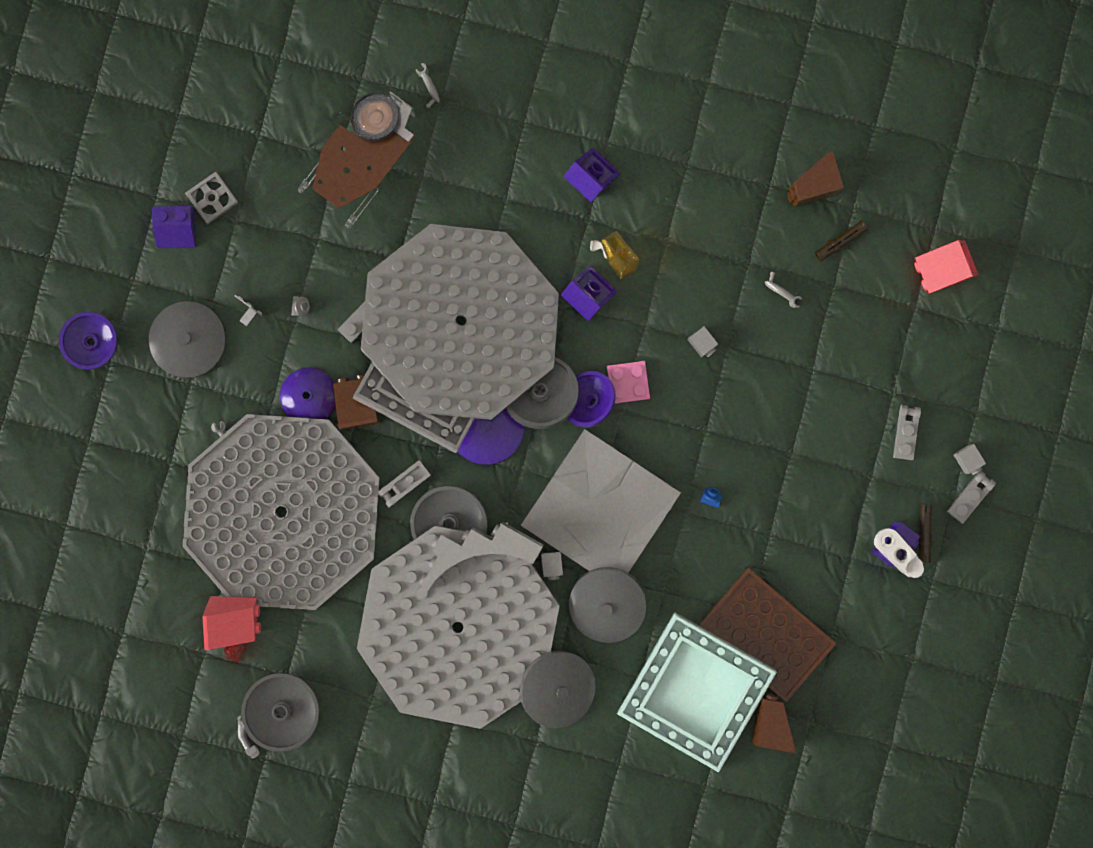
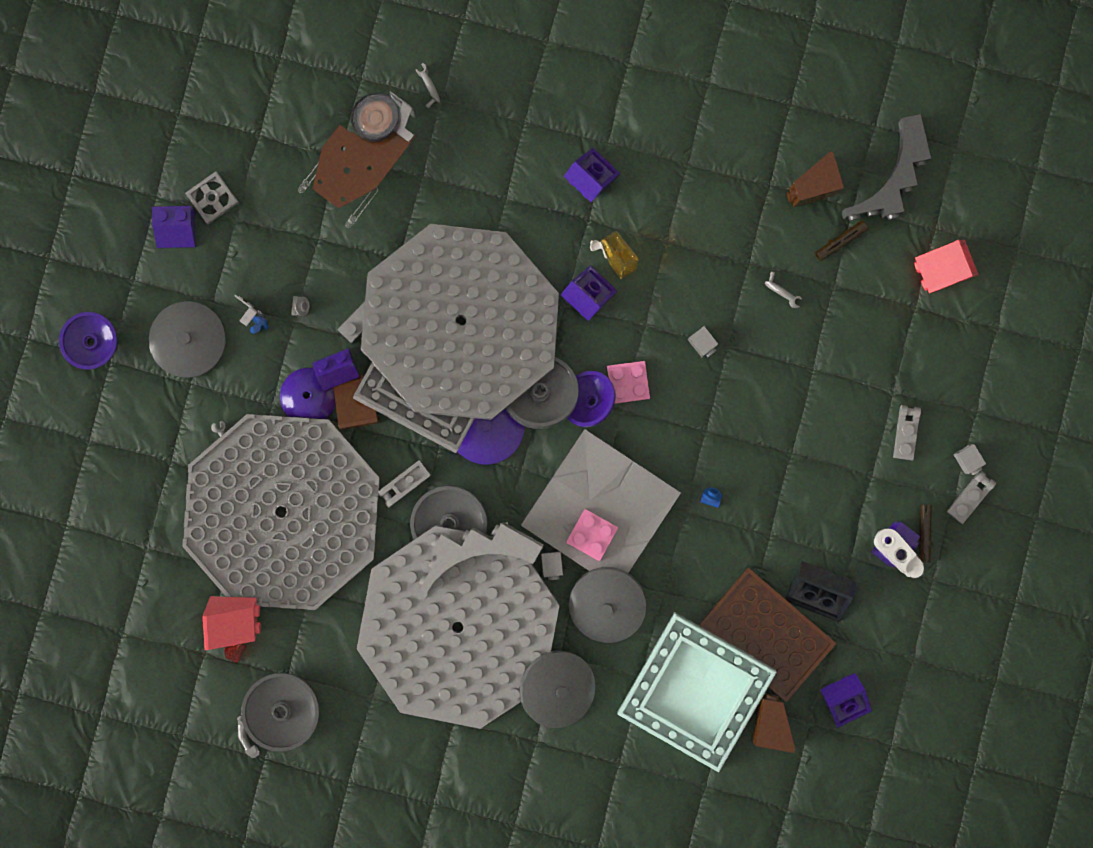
(260, 323): none -> blue plate
(335, 369): none -> dark purple slope
(592, 535): none -> bright pink plate
(821, 591): none -> black slope
(846, 700): none -> dark purple slope
(912, 151): none -> dark grey arch

